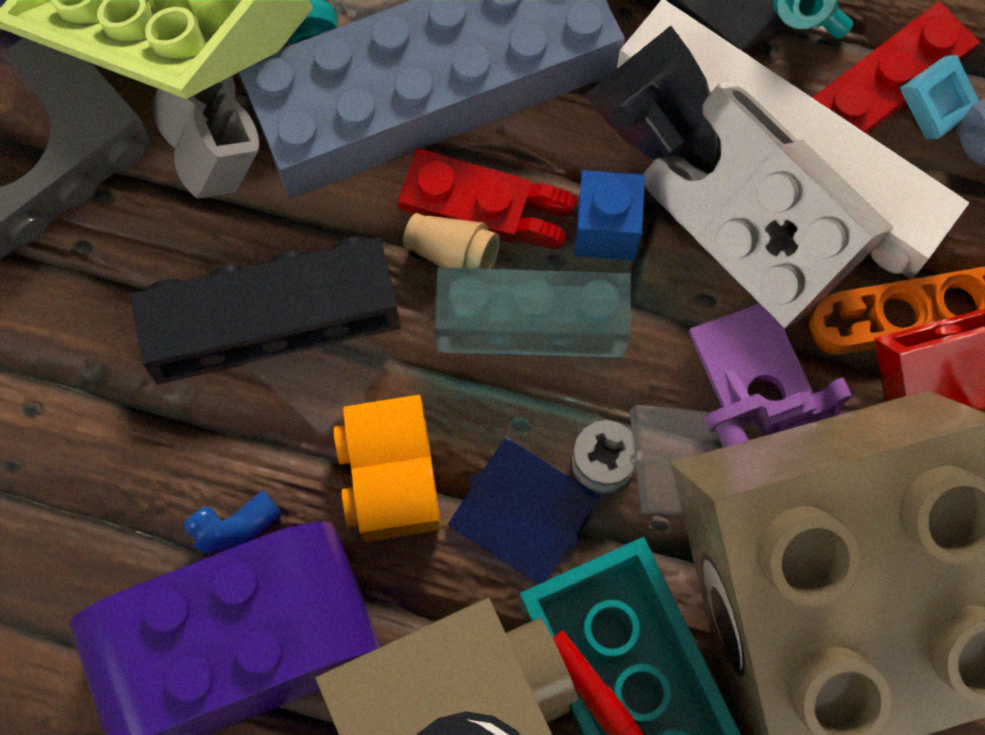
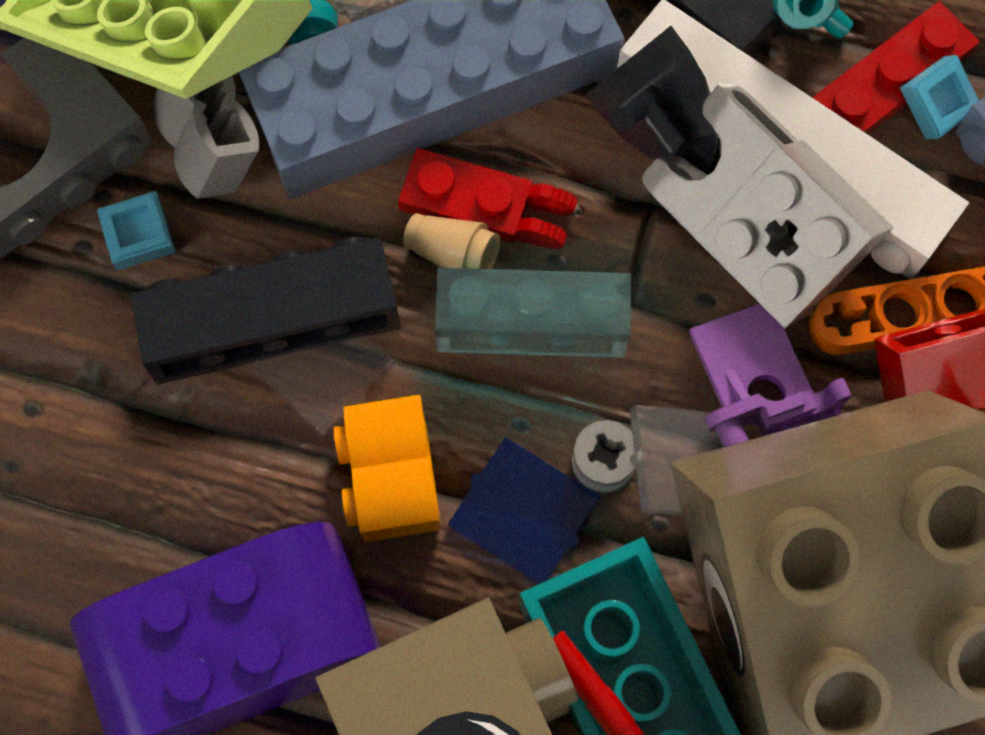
(136, 230): none -> medium azure tile
(241, 527): blue arm -> none
(609, 215): blue brick -> none

